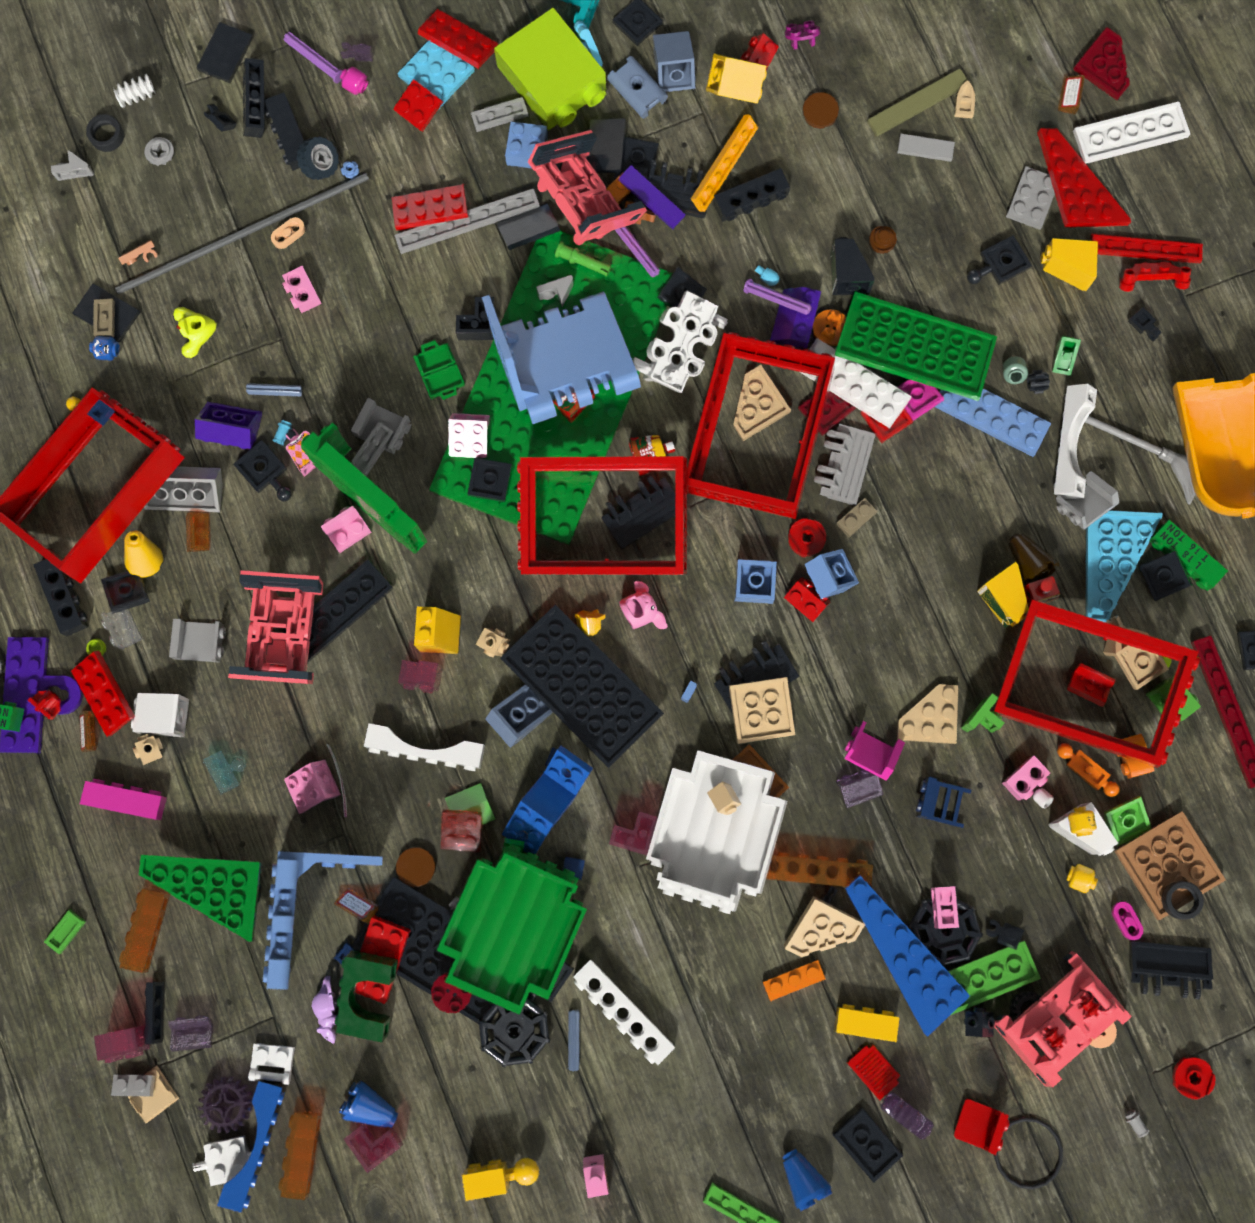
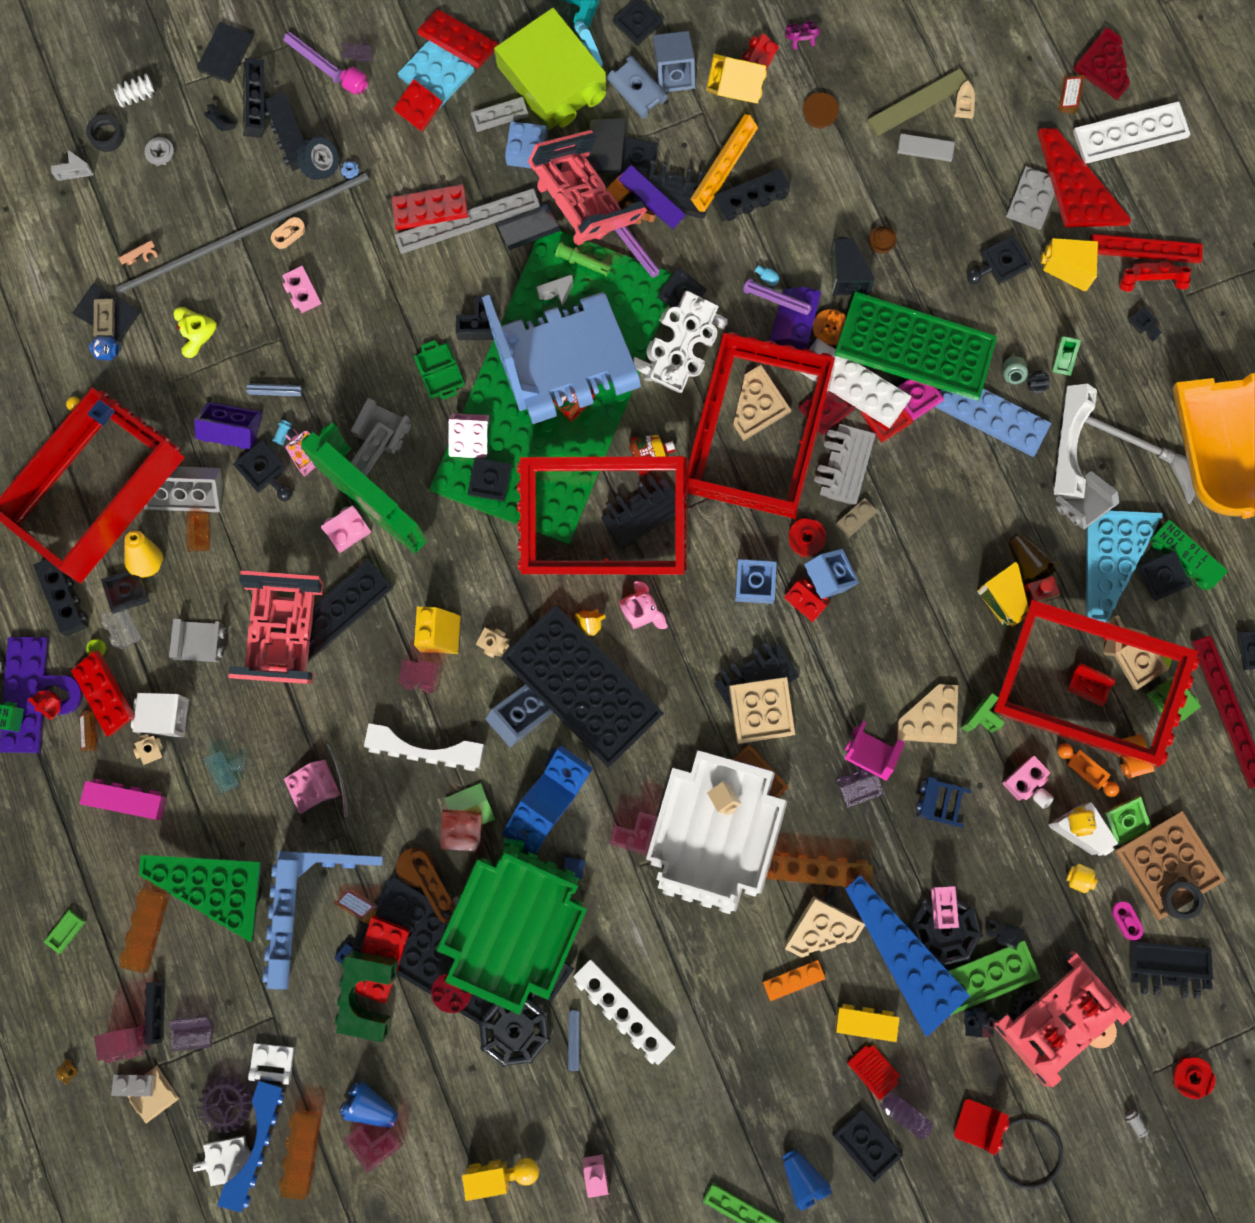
(61, 1072): none -> pearl gold plate
(323, 1007): lavender animal -> none
(431, 885): none -> reddish brown plate
(689, 692): medium blue tile -> none

